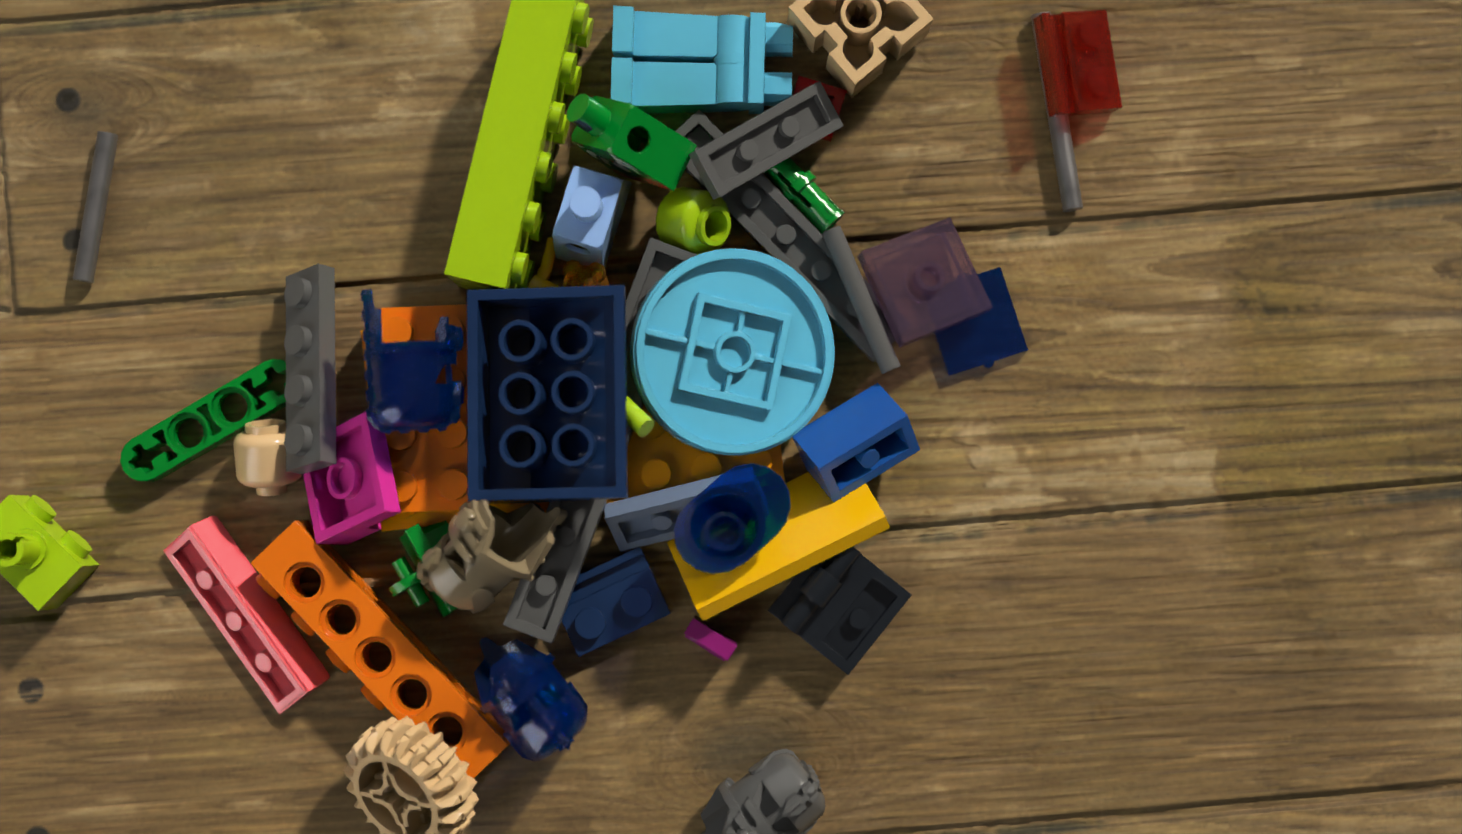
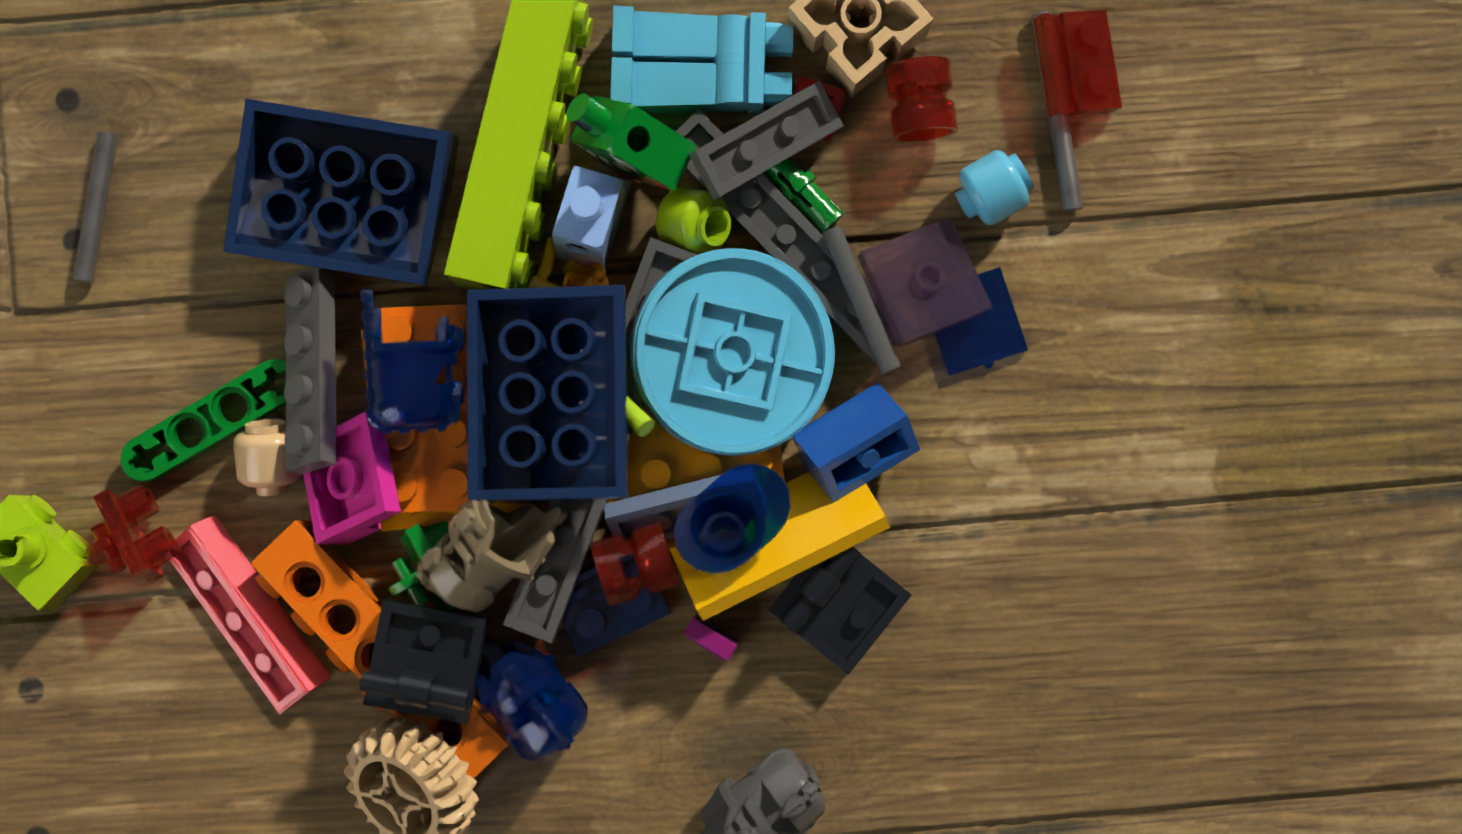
(141, 553): none -> clear red hips
(339, 191): none -> dark blue slope
(425, 661): none -> black plate
(652, 559): none -> clear red wheel
(921, 99): none -> clear red wheel
(994, 187): none -> medium azure head

